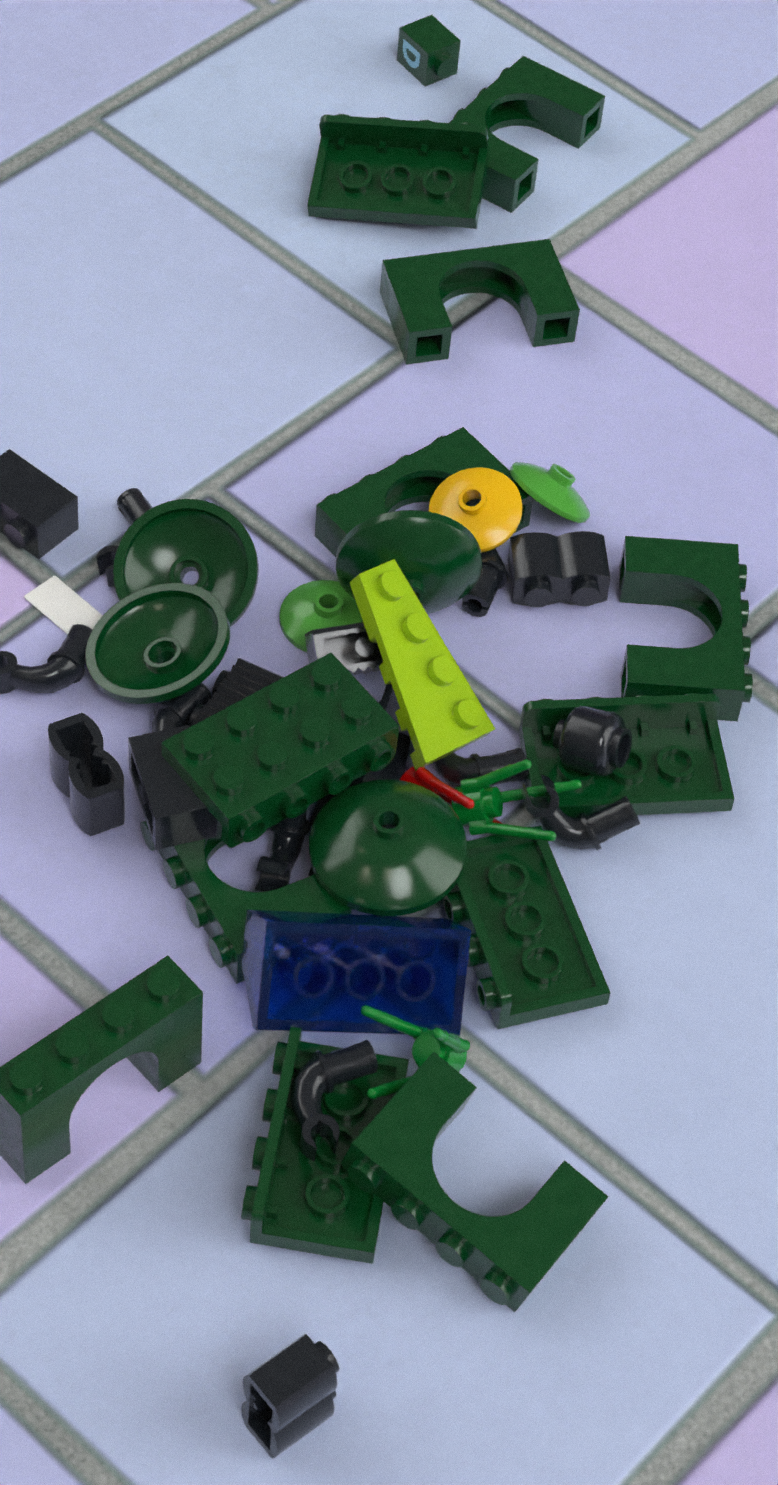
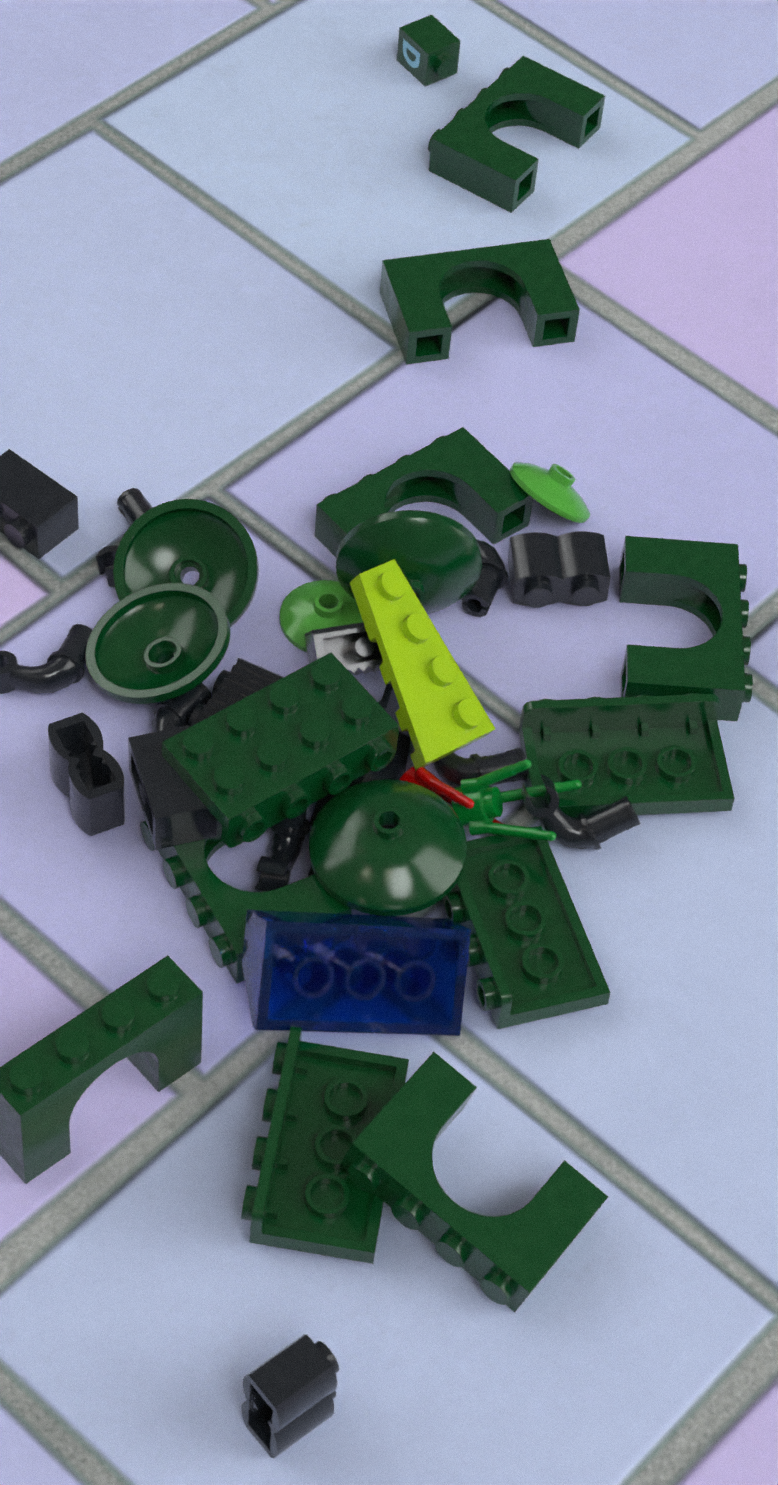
(62, 605): white sticker -> none
(320, 1077): black piece -> none
(399, 171): dark green bracket -> none
(445, 1044): green plant -> none
(493, 517): yellow dish -> none
(592, 741): black head -> none

